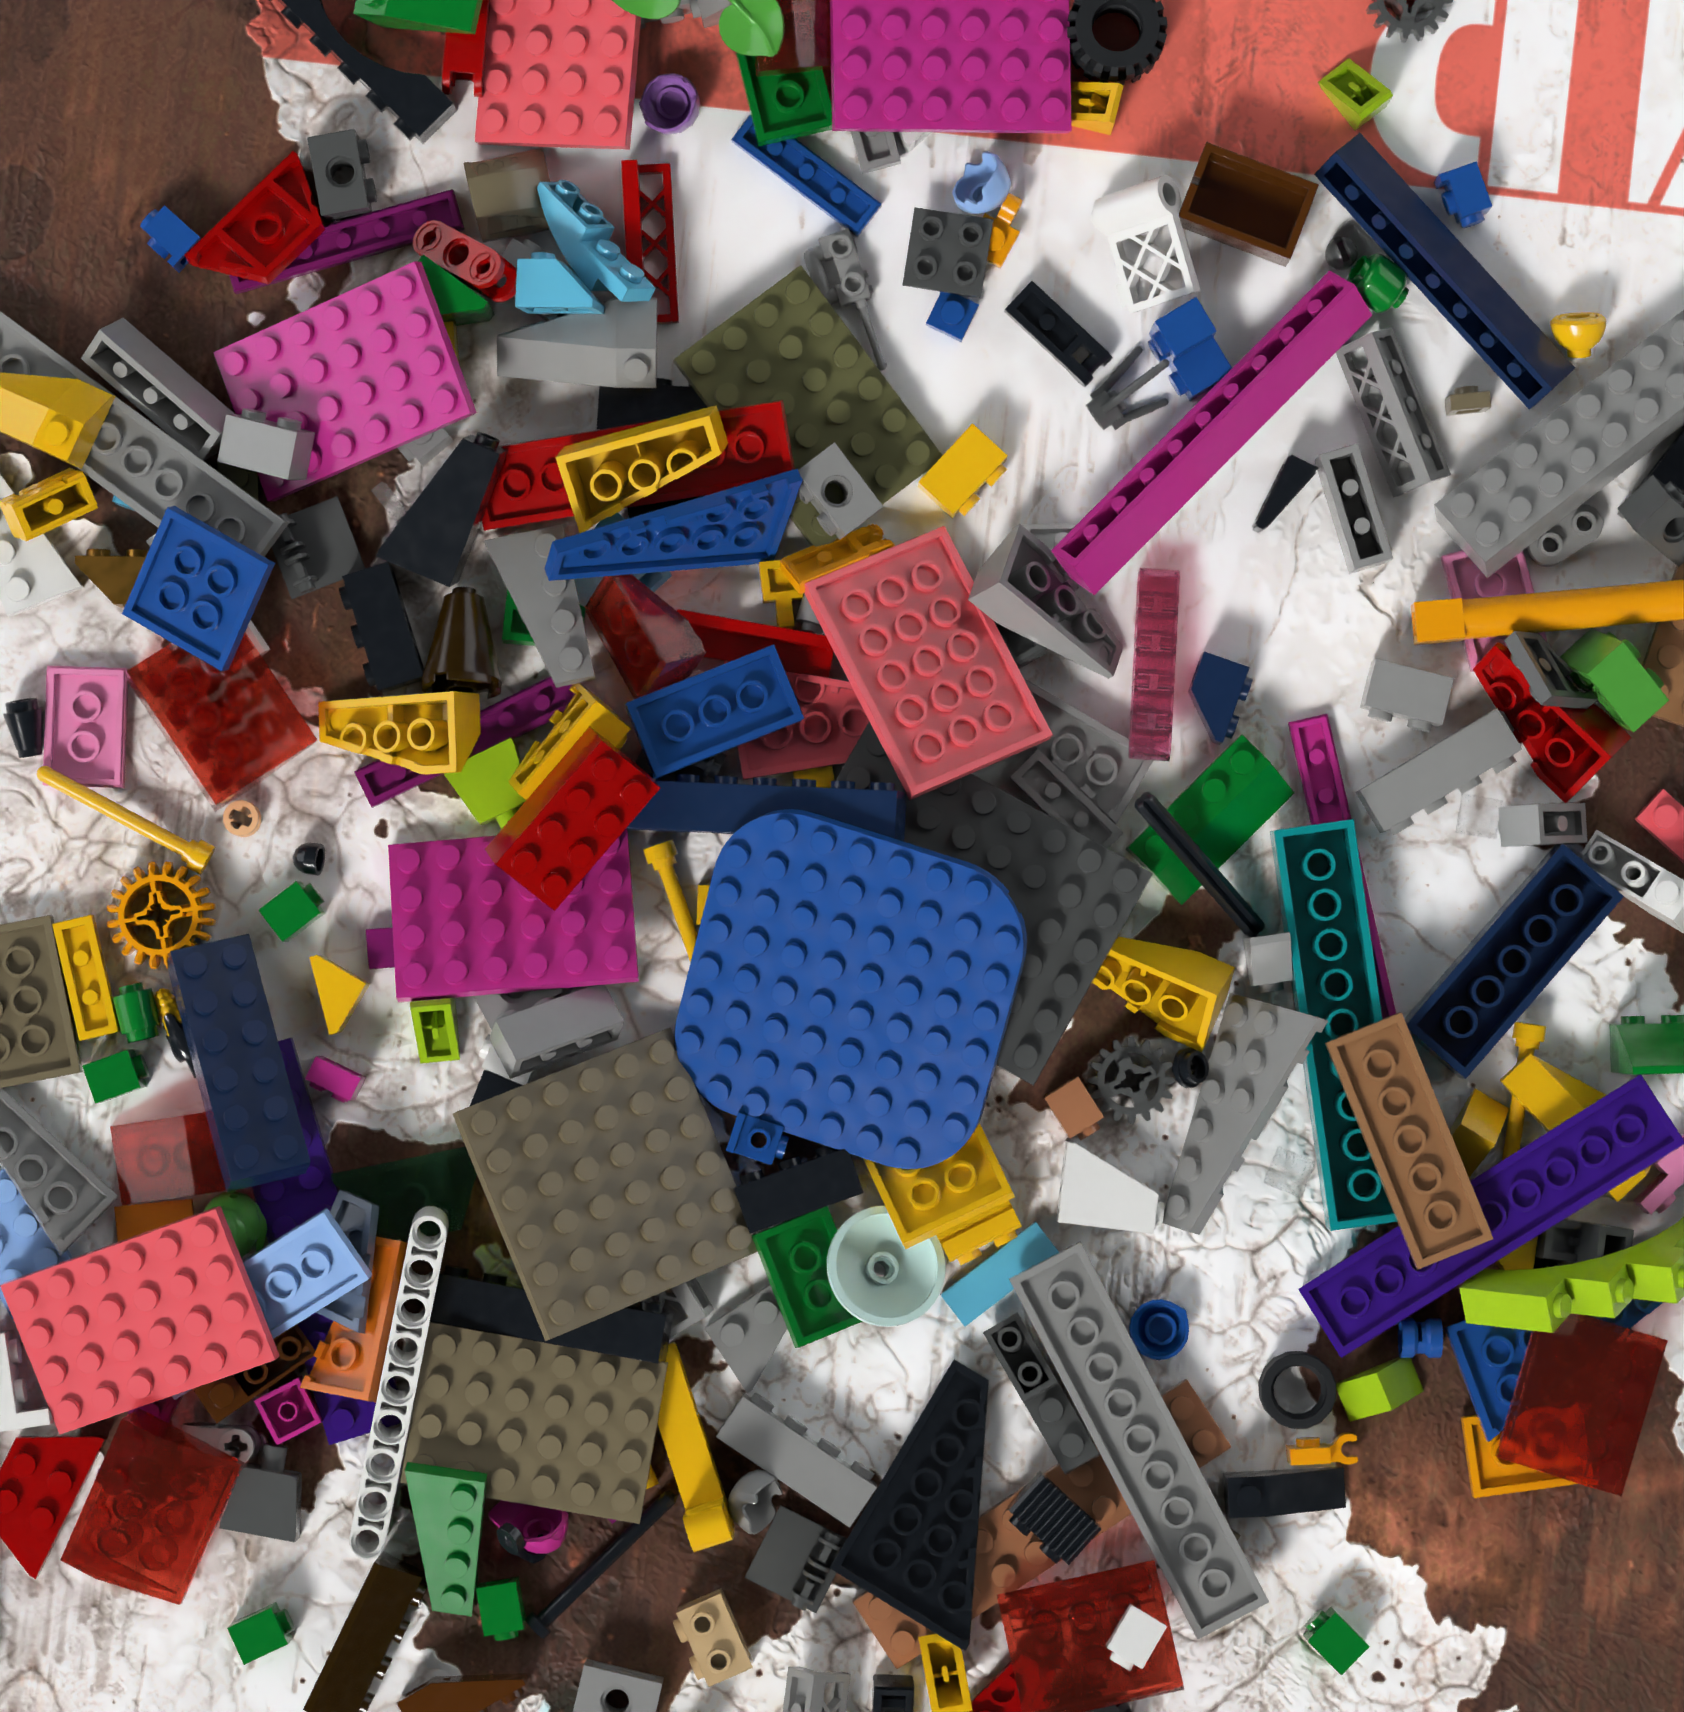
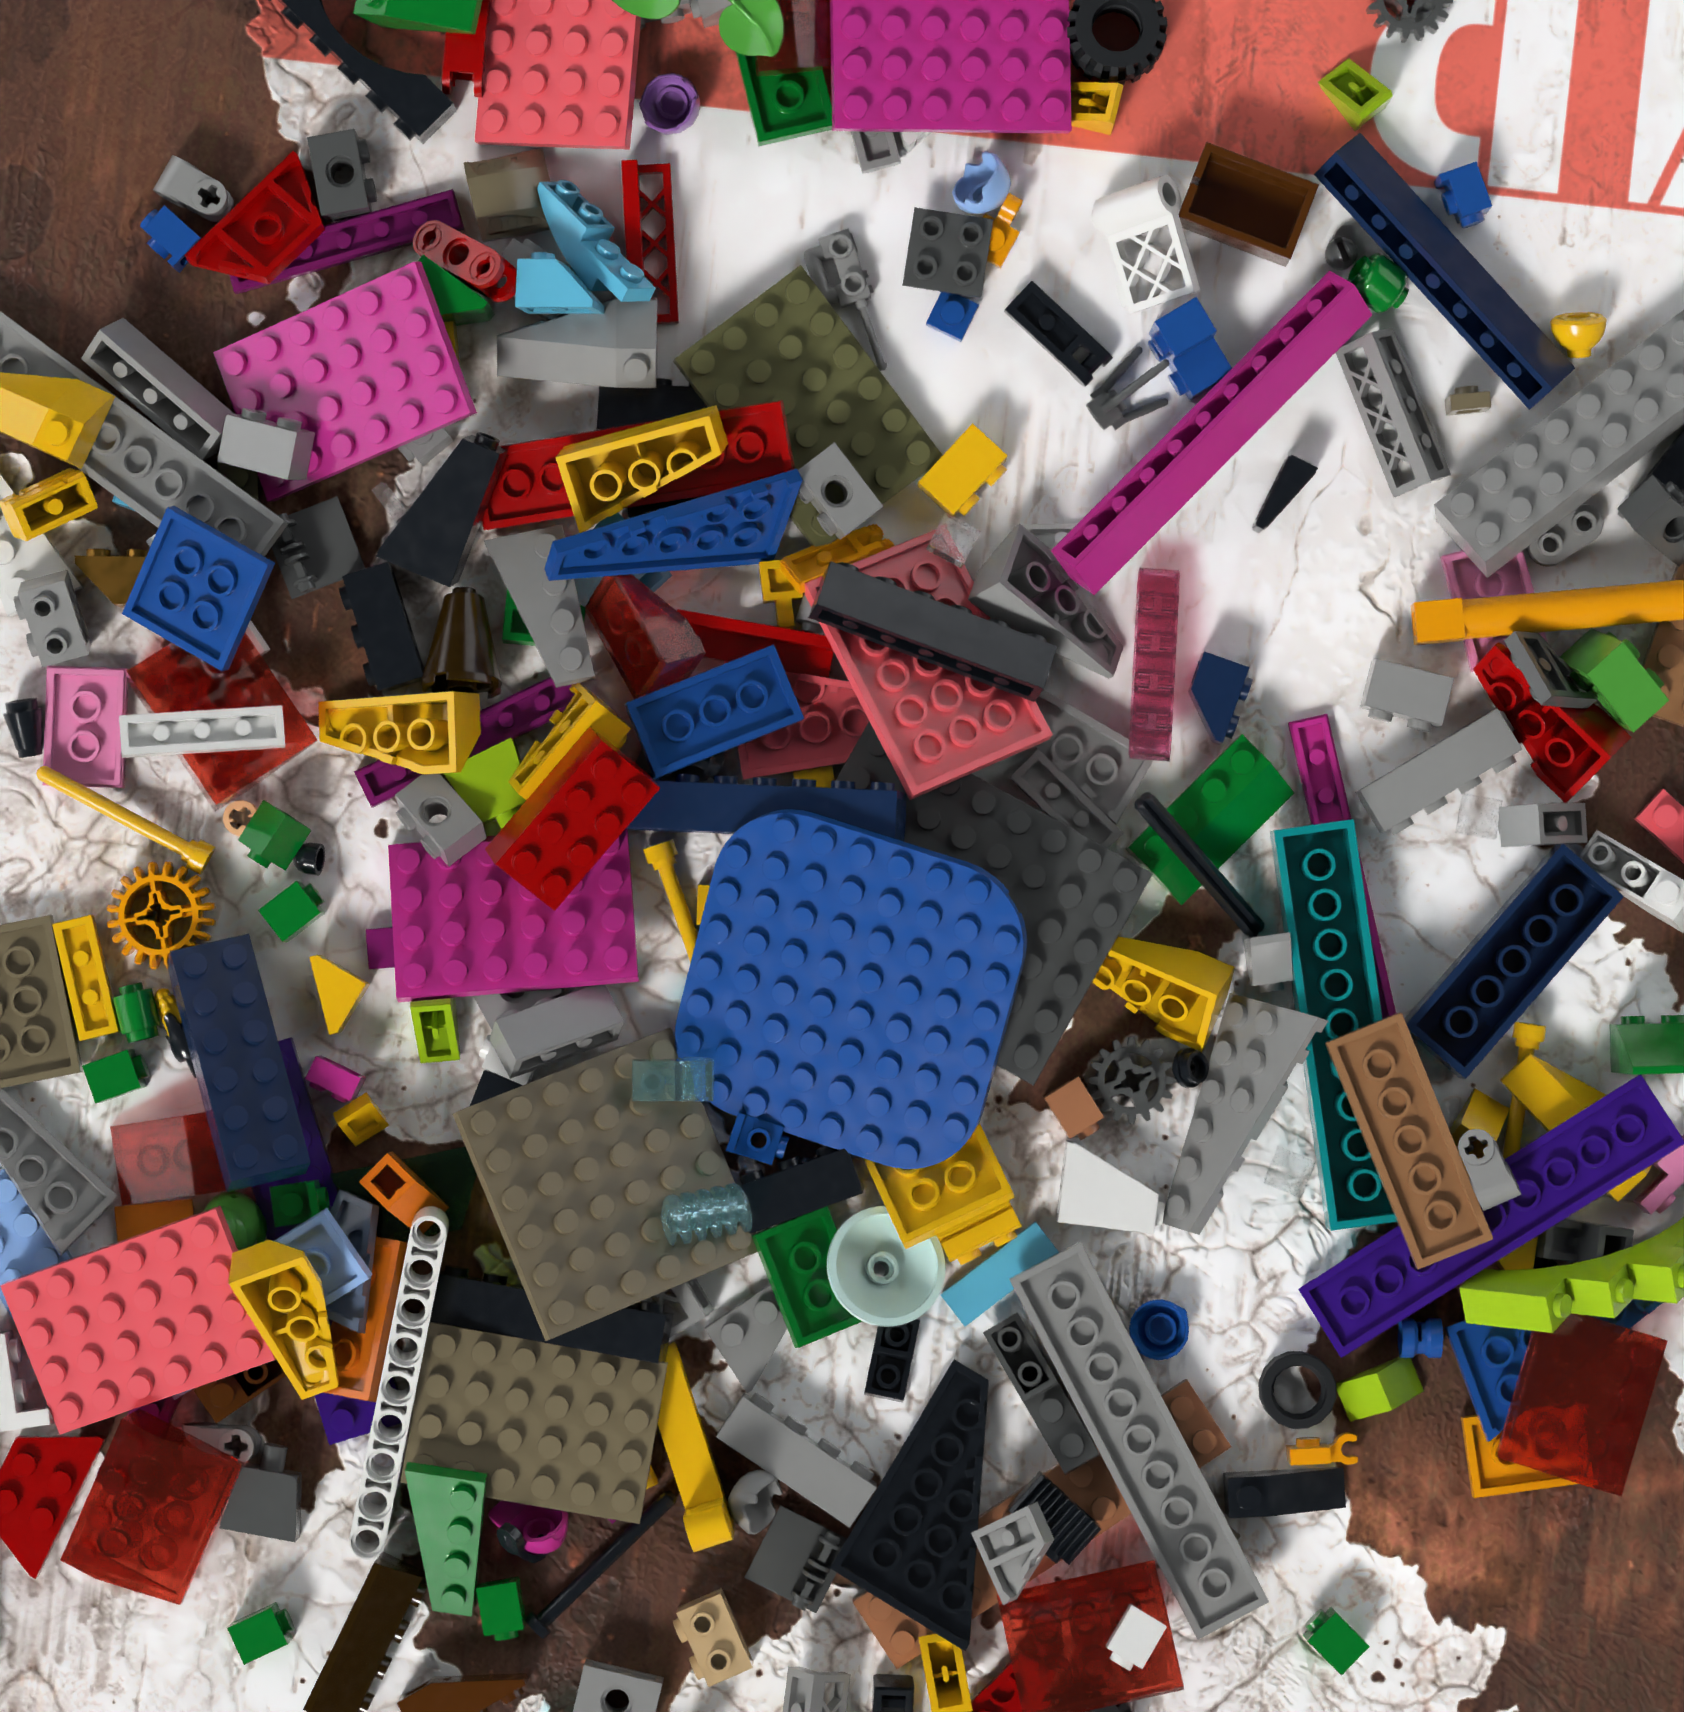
(53, 619): none -> light grey brick
(189, 189): none -> light grey piece
(202, 731): none -> white plate
(273, 836): none -> green brick
(288, 1410): dark pink piece -> none
(289, 1312): none -> yellow wedge
(298, 1201): none -> green bracket
(360, 1119): none -> yellow plate
(400, 1190): none -> orange slope
(433, 796): none -> light grey brick
(673, 1079): none -> clear light blue plate
(705, 1210): none -> clear light blue piece
(812, 178): blue tile -> none
(891, 1361): none -> black slope
(933, 630): none -> black brick
(953, 540): none -> clear tile
(1014, 1549): none -> light grey wing
(1353, 508): light grey brick -> none
(1488, 1175): none -> light grey piece

